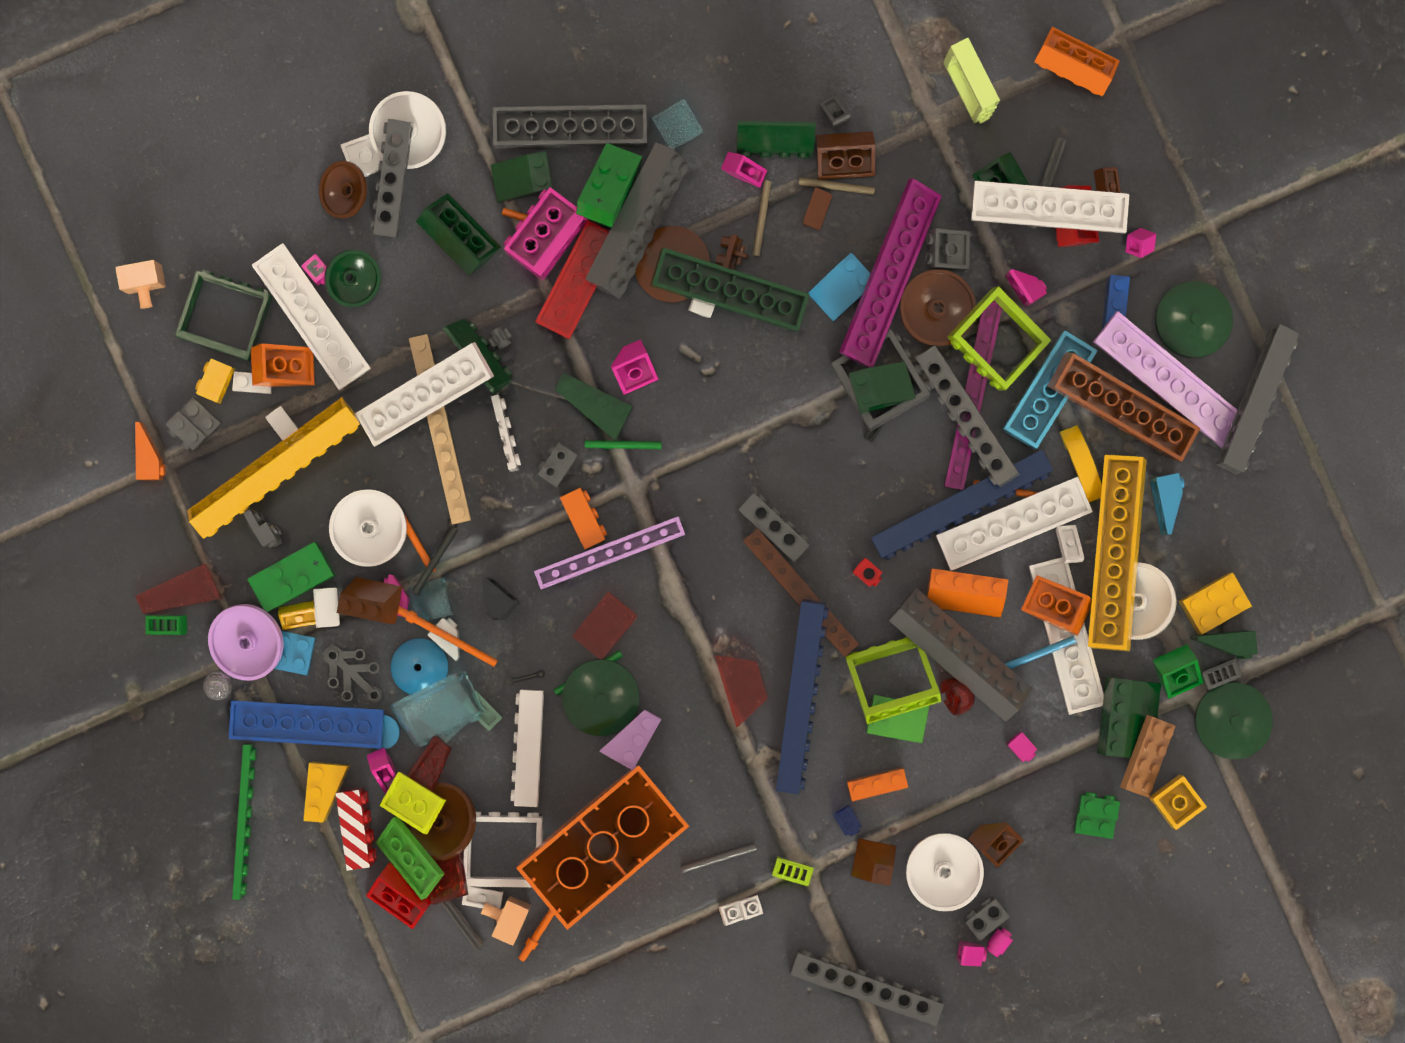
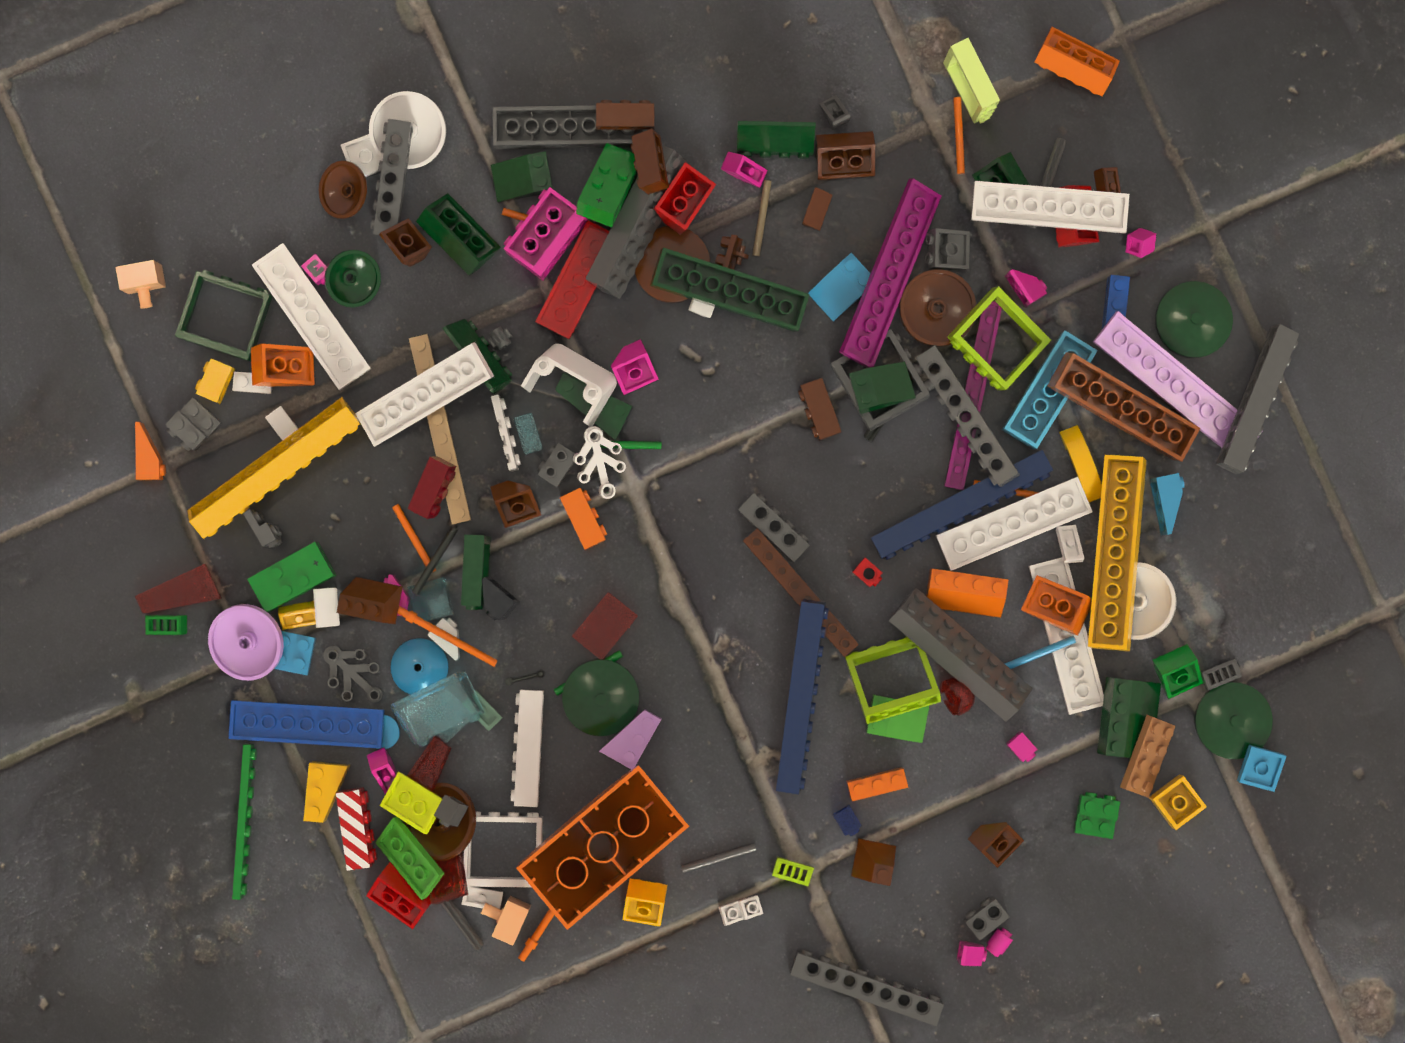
(217, 685): clear hair -> none
(368, 528): white dish -> none
(406, 242): none -> reddish brown slope
(432, 487): none -> dark red brick
(450, 811): none -> dark grey brick
(475, 567): none -> dark green window
(514, 502): none -> reddish brown slope
(528, 433): none -> clear light blue plate
(598, 380): none -> white windscreen
(598, 459): none -> white plant
(609, 553): lavender brick -> none
(625, 115): none -> reddish brown brick
(644, 902): none -> yellow slope
(649, 161): none -> reddish brown brick
(677, 125): clear light blue plate -> none
(684, 198): none -> red slope
(742, 686): clear red wing -> none
(819, 409): none -> reddish brown brick
(836, 186): dark tan bar -> none
(944, 872): white dish -> none
(959, 135): none -> orange bar
(1215, 603): yellow brick -> none
(1237, 643): dark green slope -> none
(1261, 768): none -> dark azure plate

